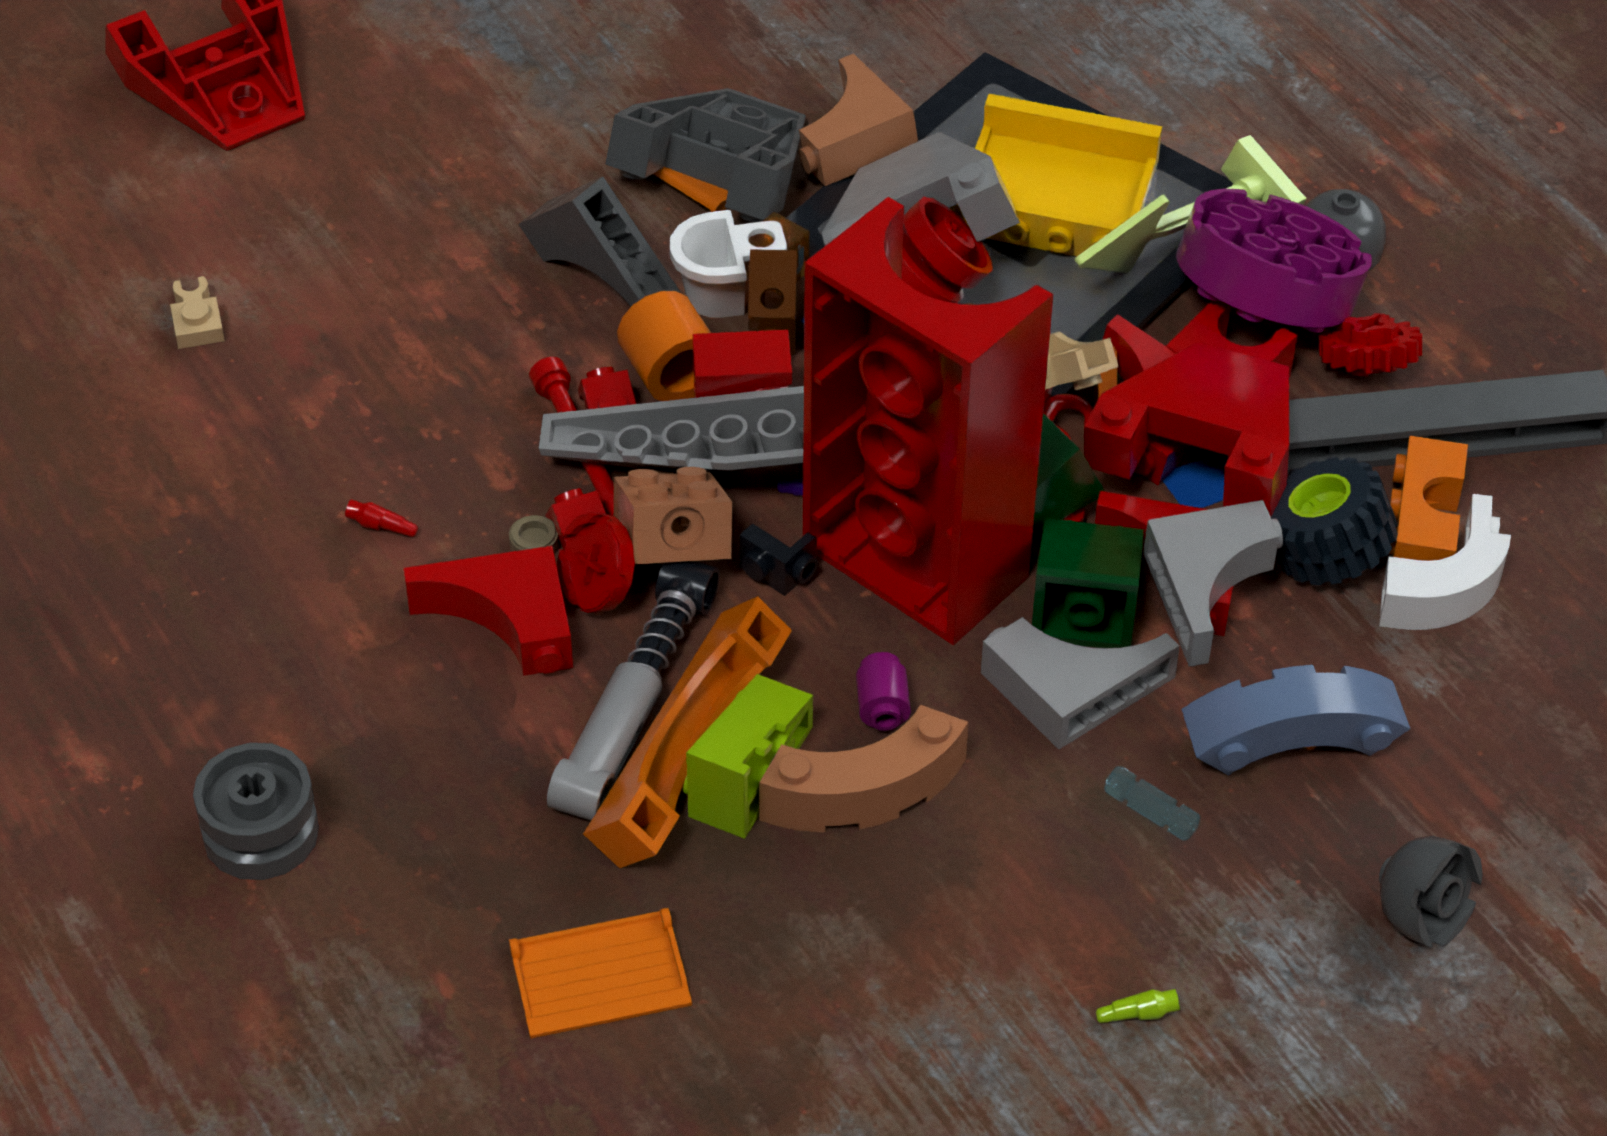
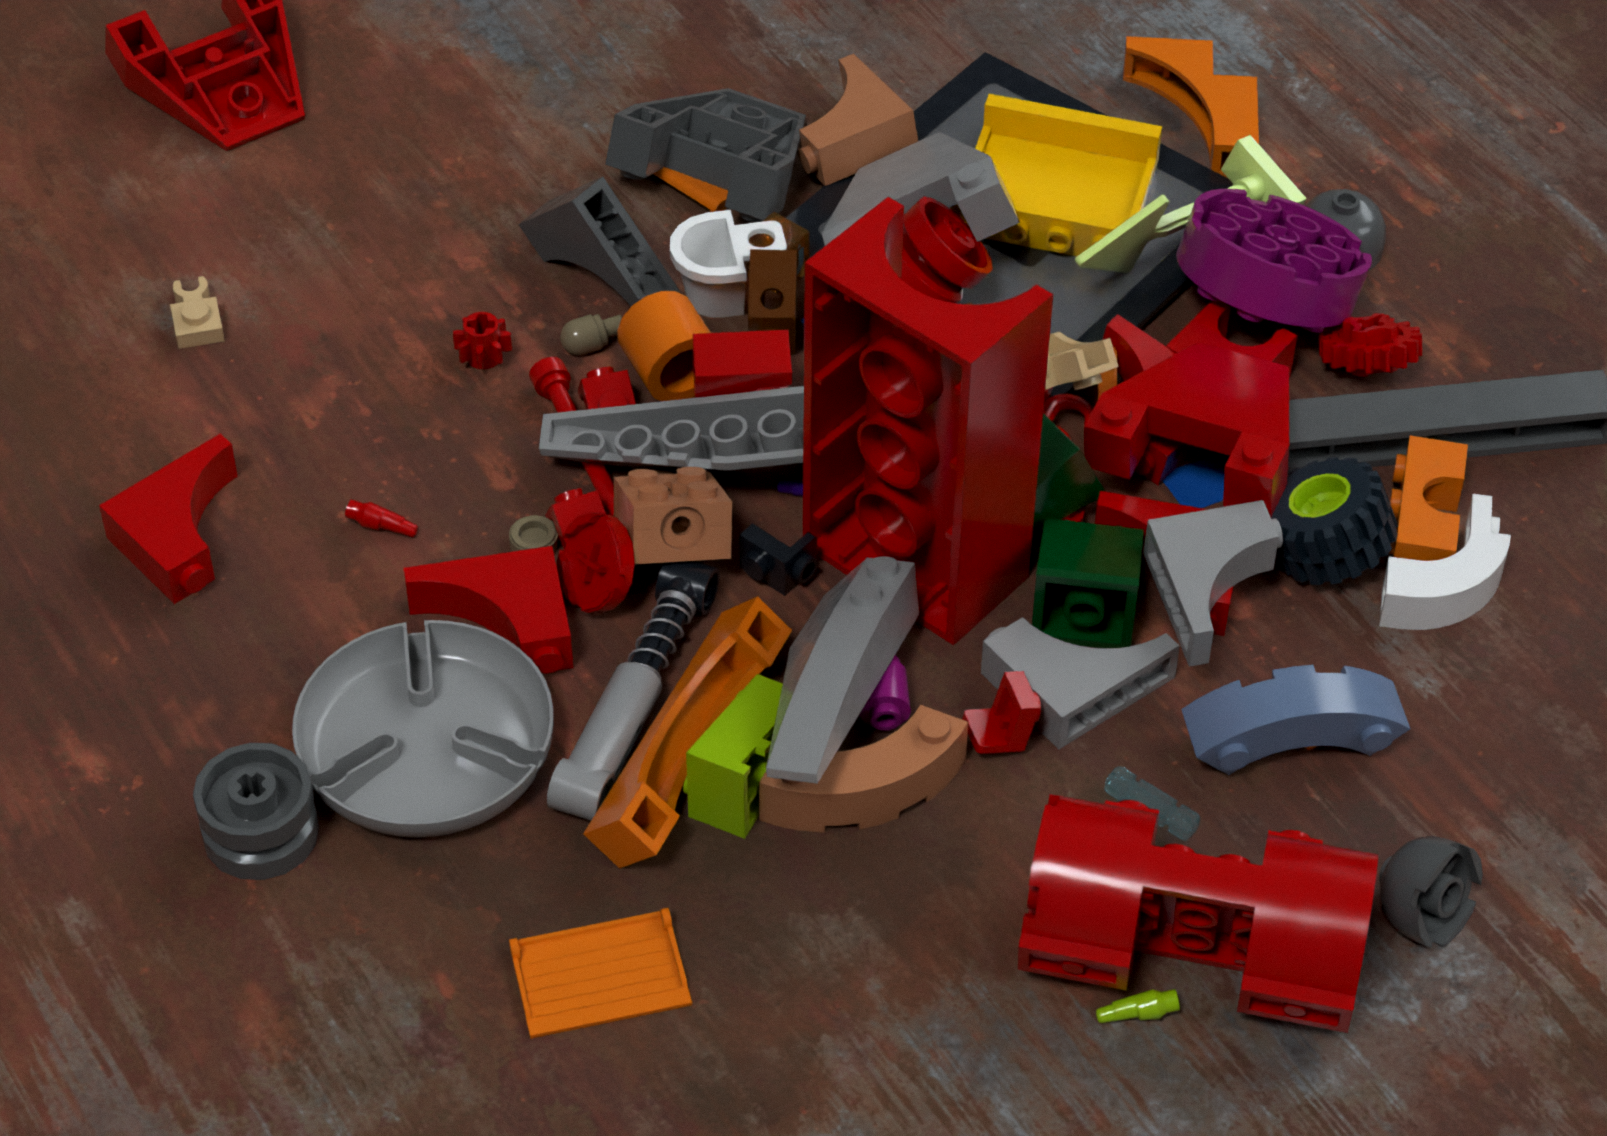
(160, 518): none -> red arch
(424, 728): none -> light grey piece
(482, 340): none -> red gear
(588, 333): none -> dark tan cylinder
(840, 664): none -> light grey wedge
(1009, 721): none -> red bracket
(1182, 72): none -> orange arch
(1285, 924): none -> red cylinder

